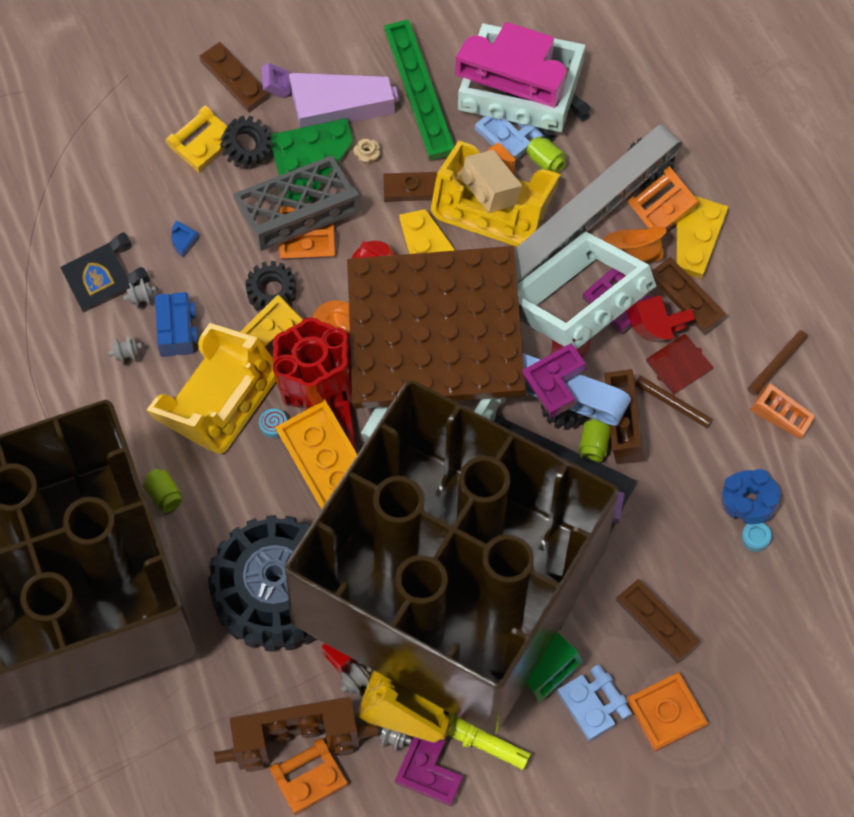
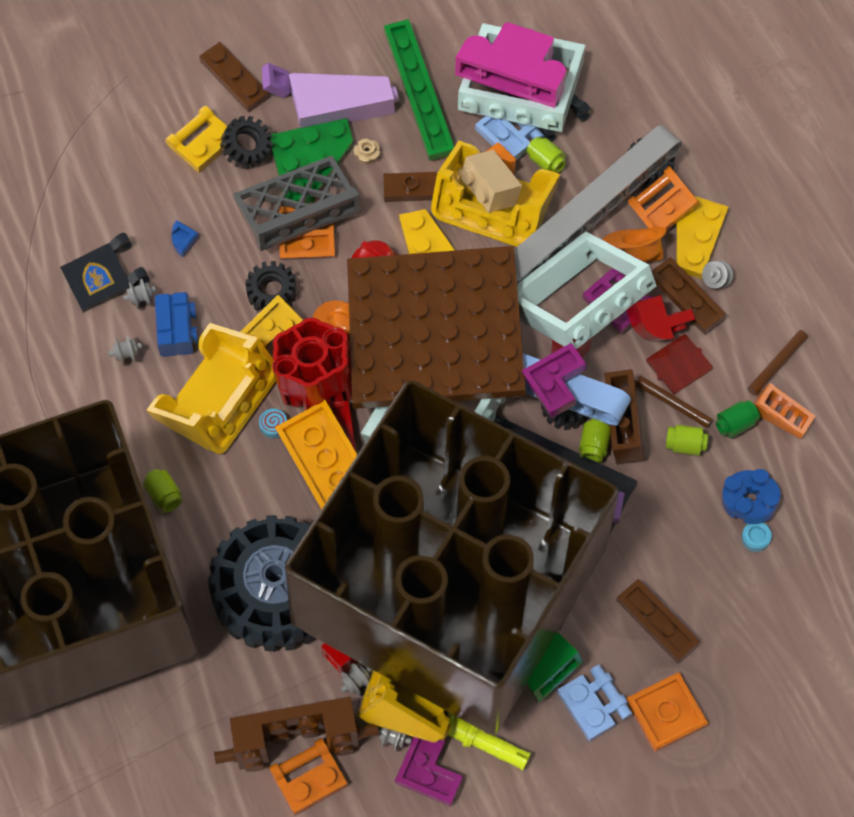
(686, 440): none -> lime brick
(717, 274): none -> light grey wheel
(737, 419): none -> green brick

